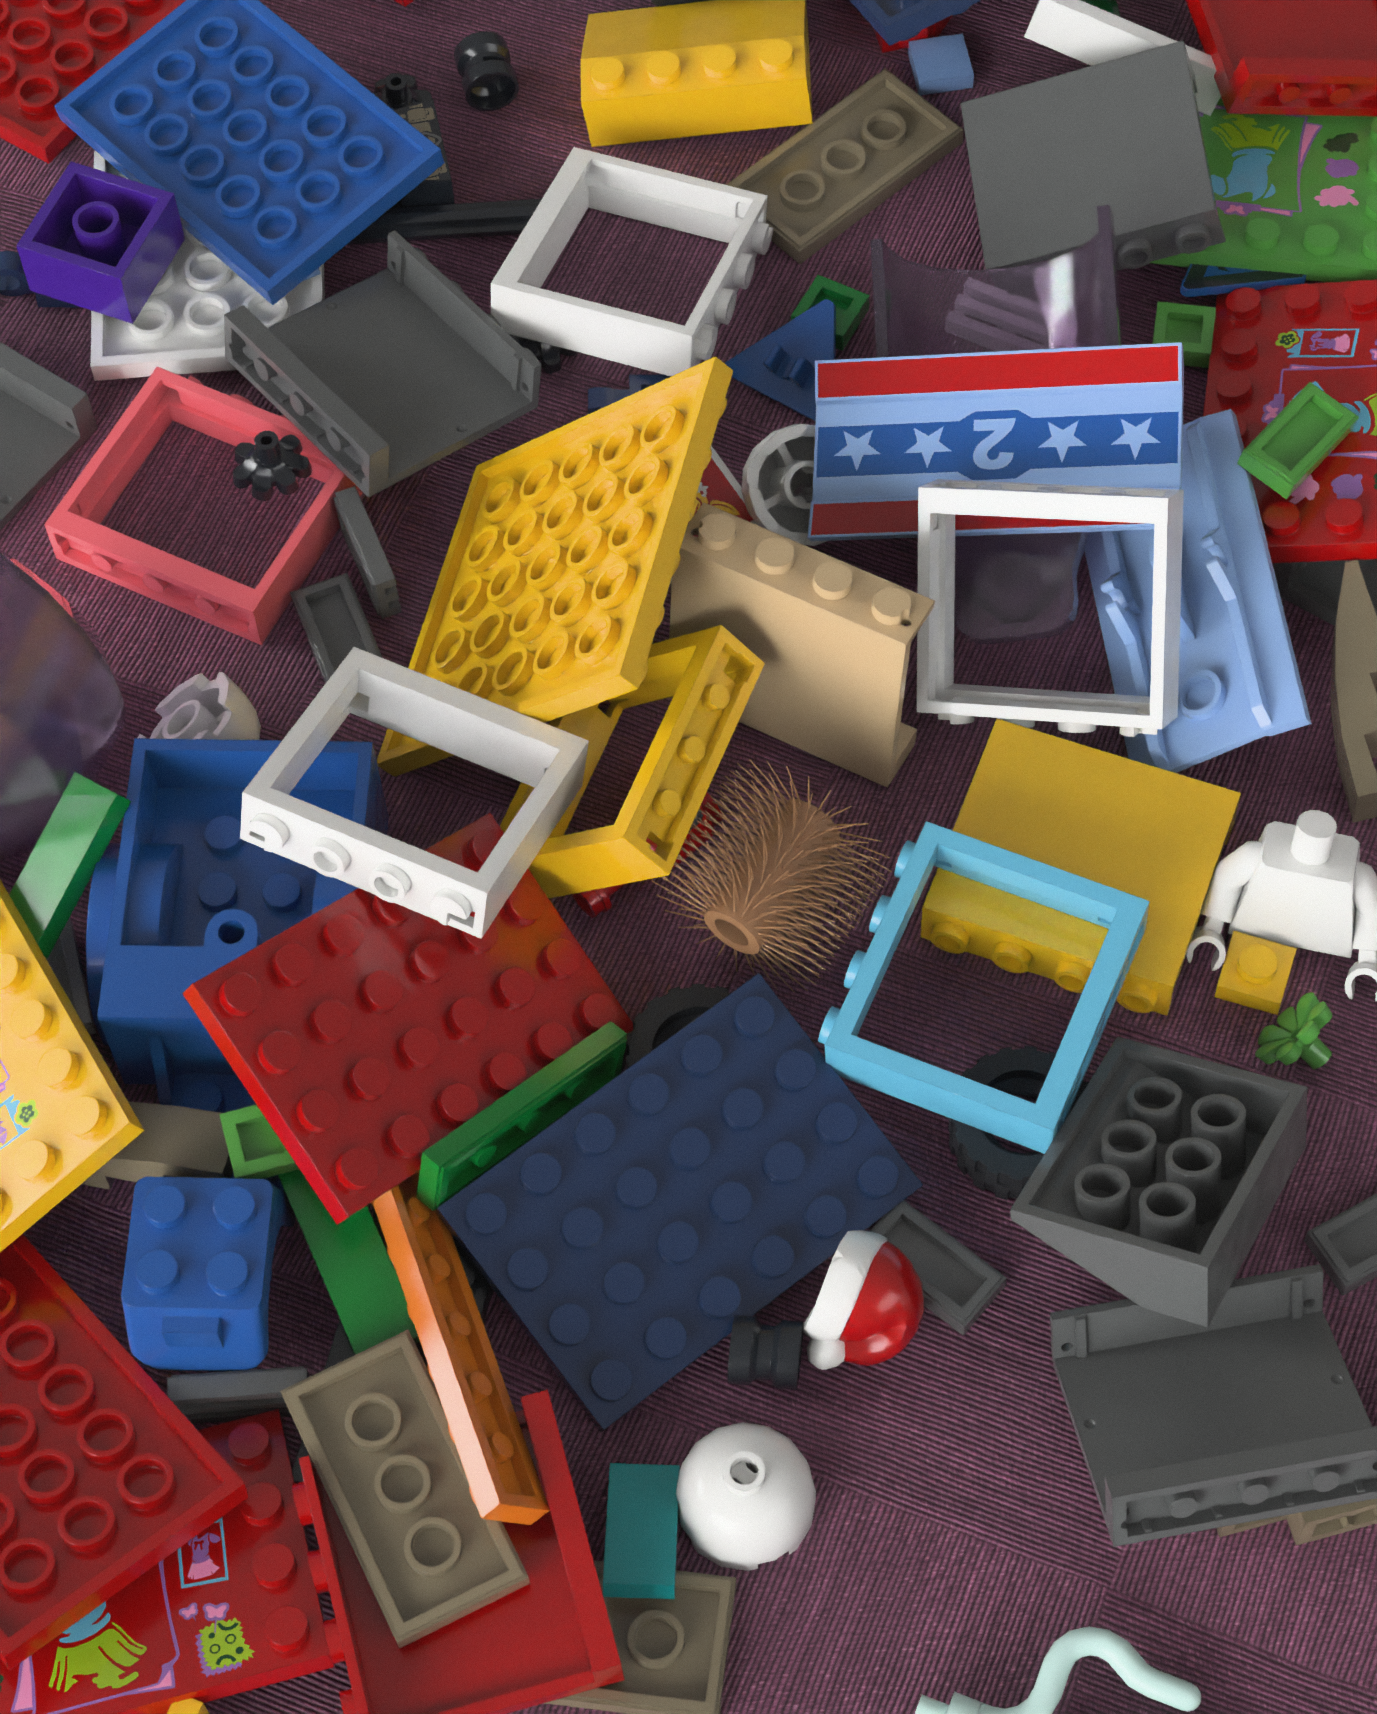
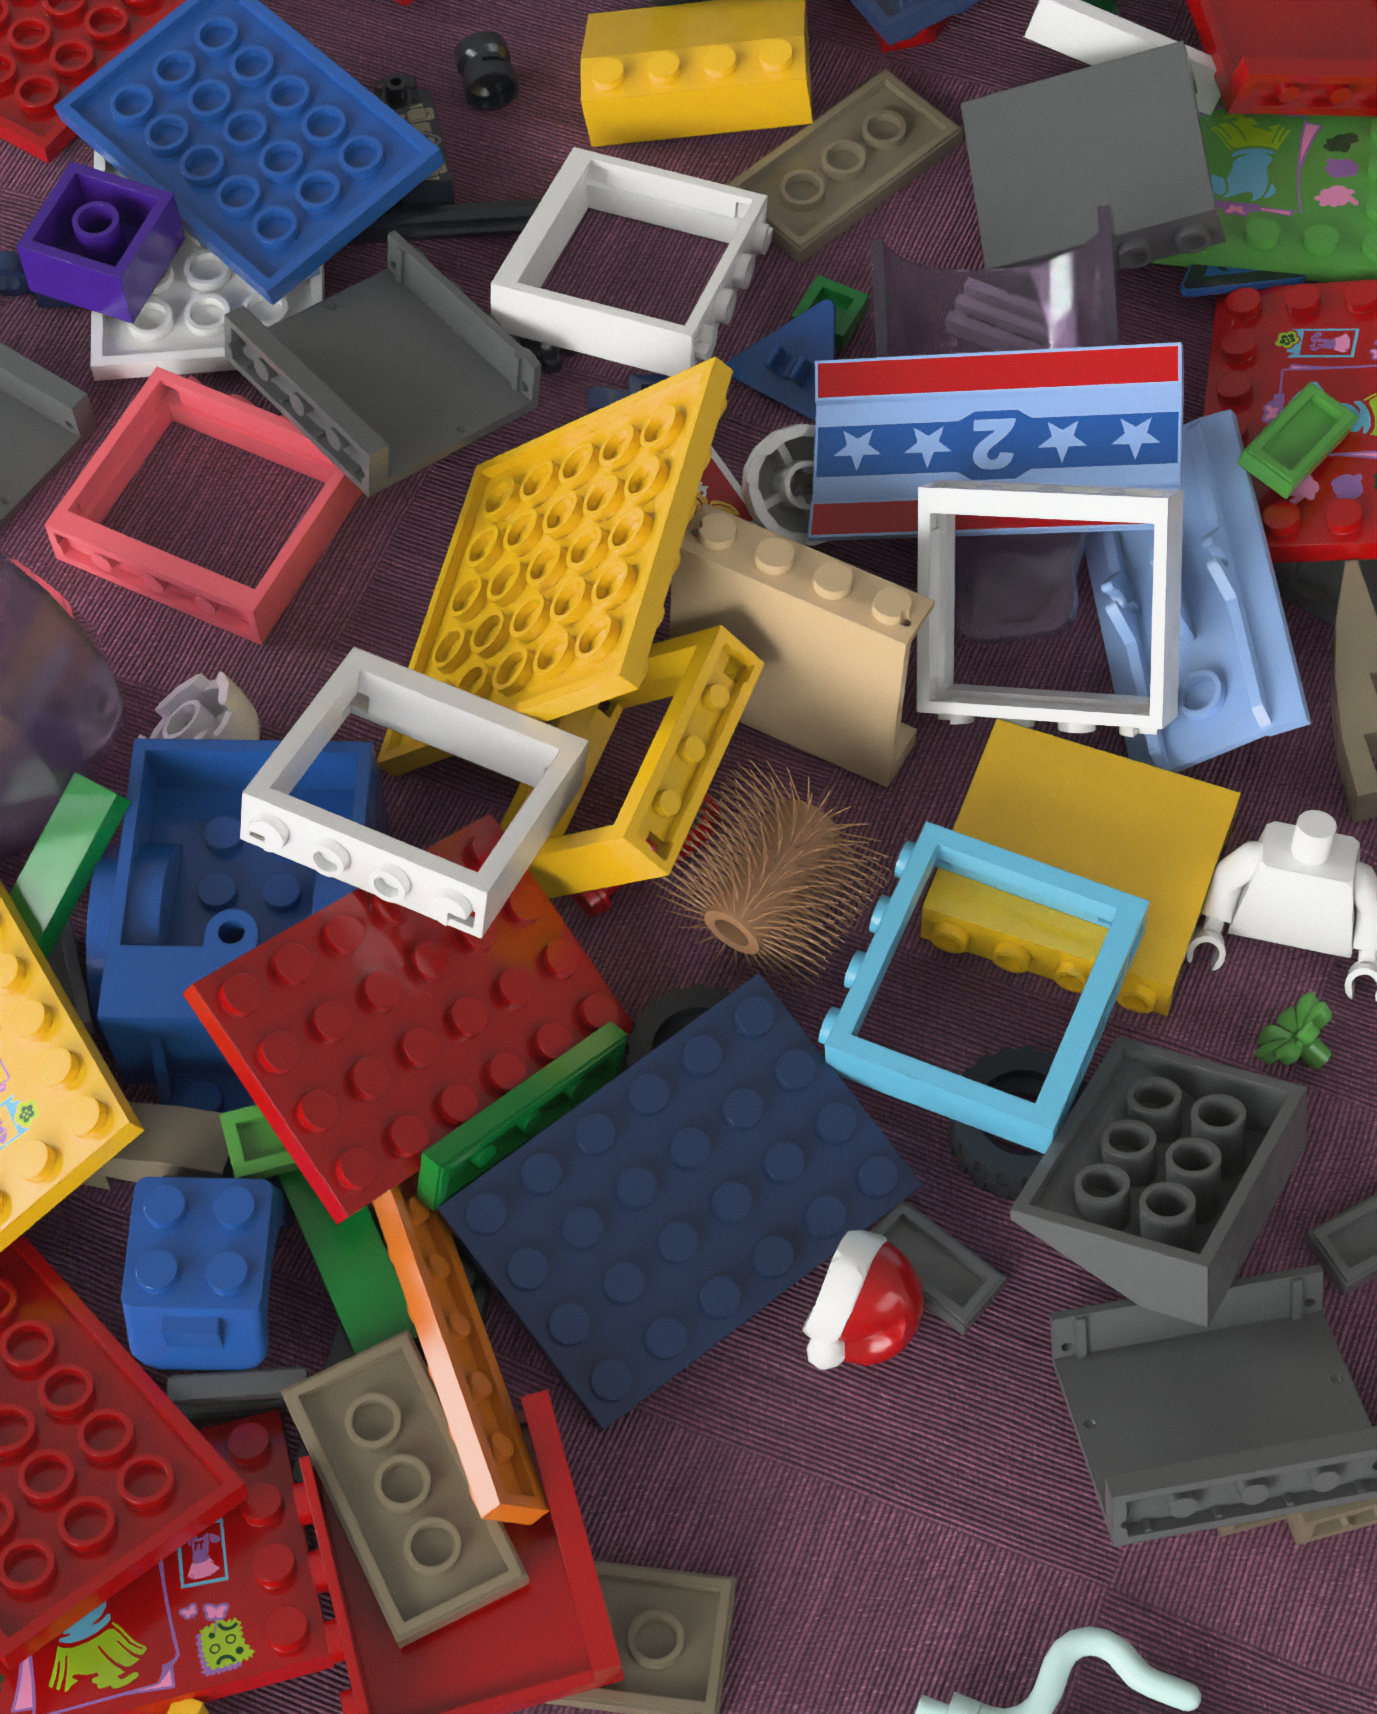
(270, 465): black plant -> none
(333, 622): dark grey tile -> none
(367, 552): dark grey tile -> none
(641, 1531): teal tile -> none
(745, 1496): white cylinder -> none
(765, 1352): black wheel -> none
(940, 64): medium blue tile -> none
(1186, 324): bright green plate -> none
(1255, 972): yellow plate -> none

